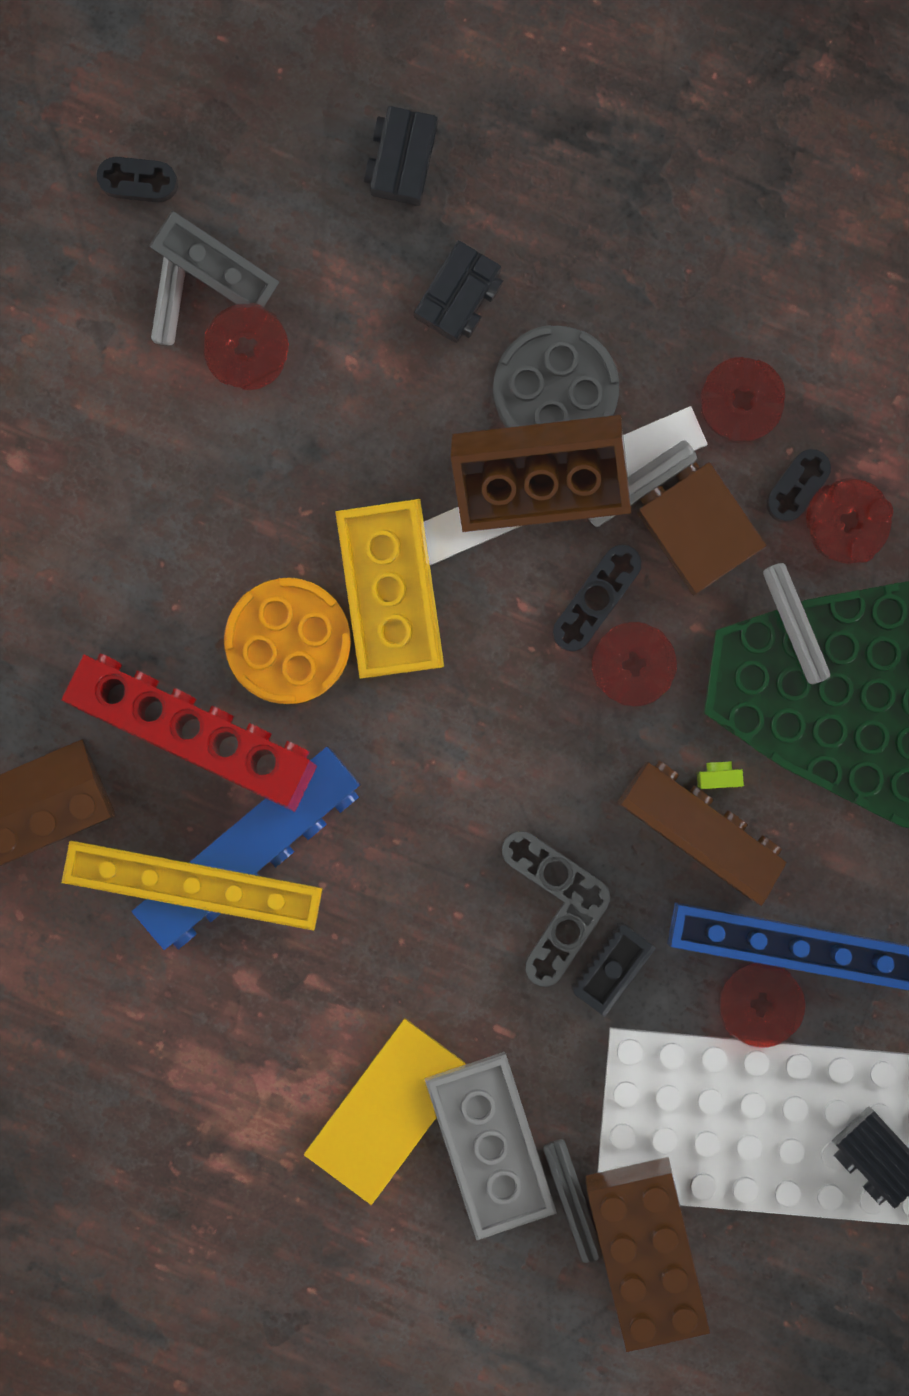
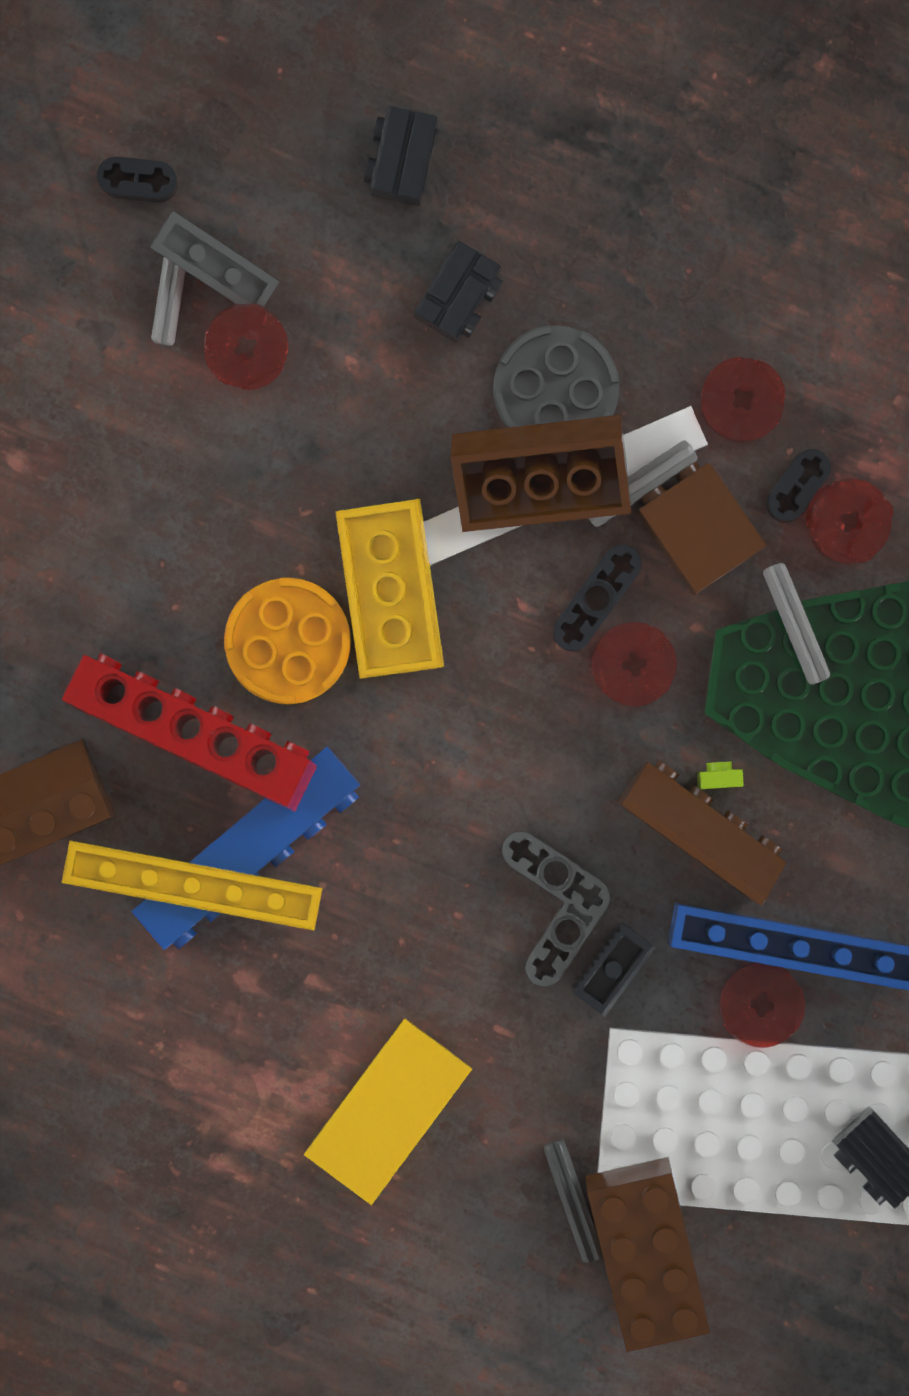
(490, 1145): light grey tile -> none

